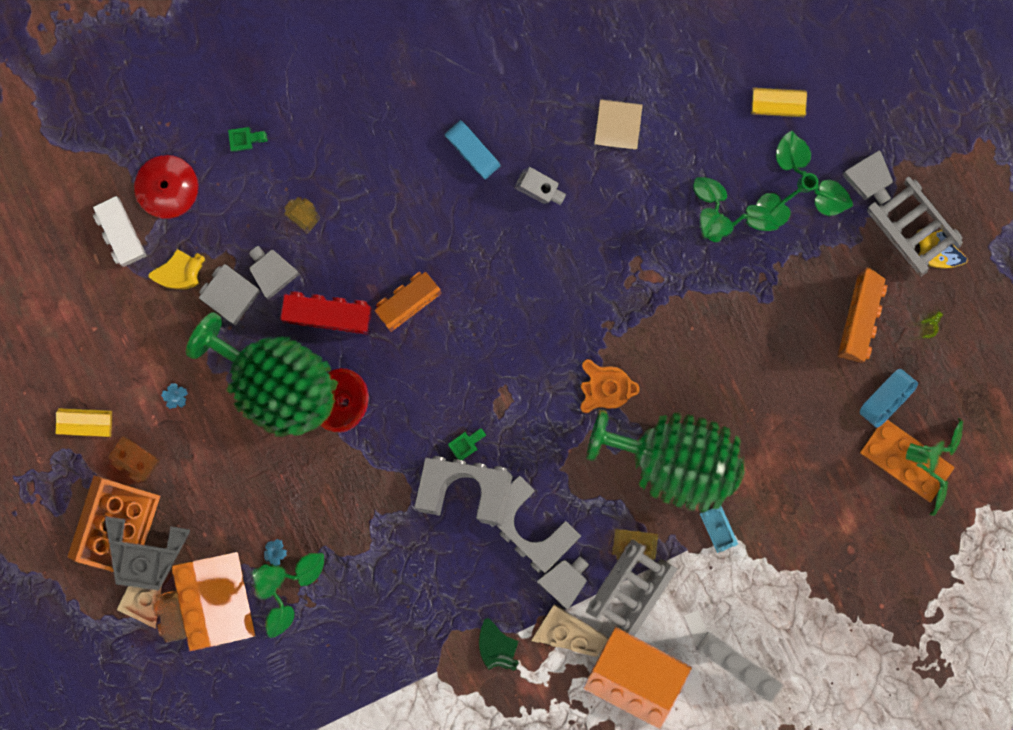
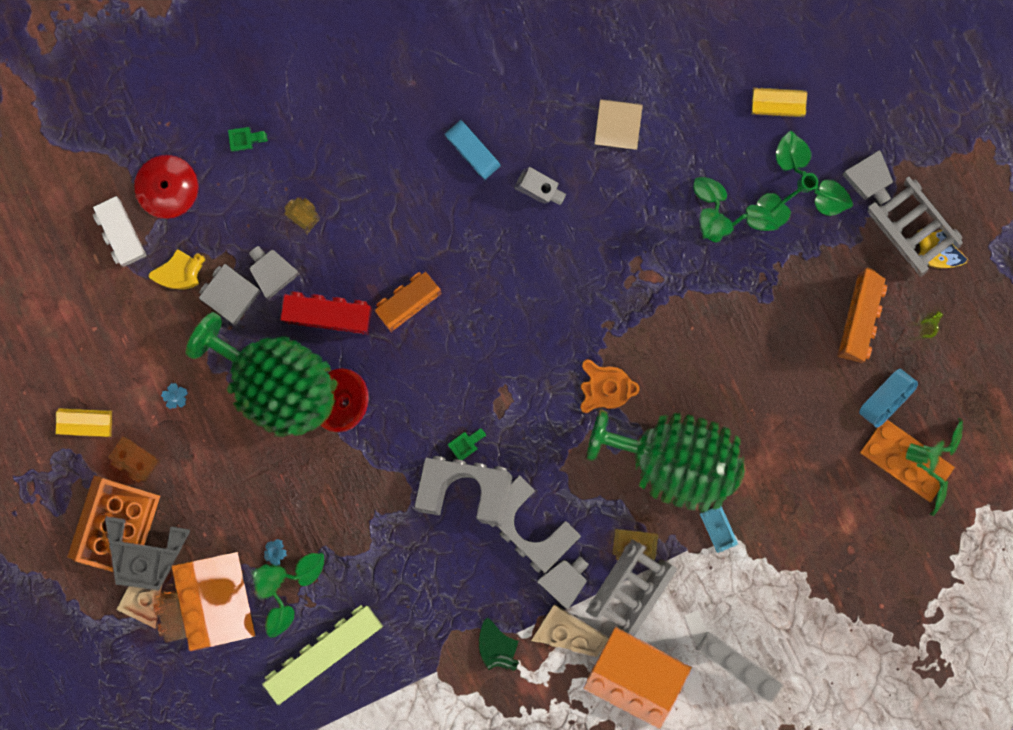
(323, 654): none -> yellowish green brick

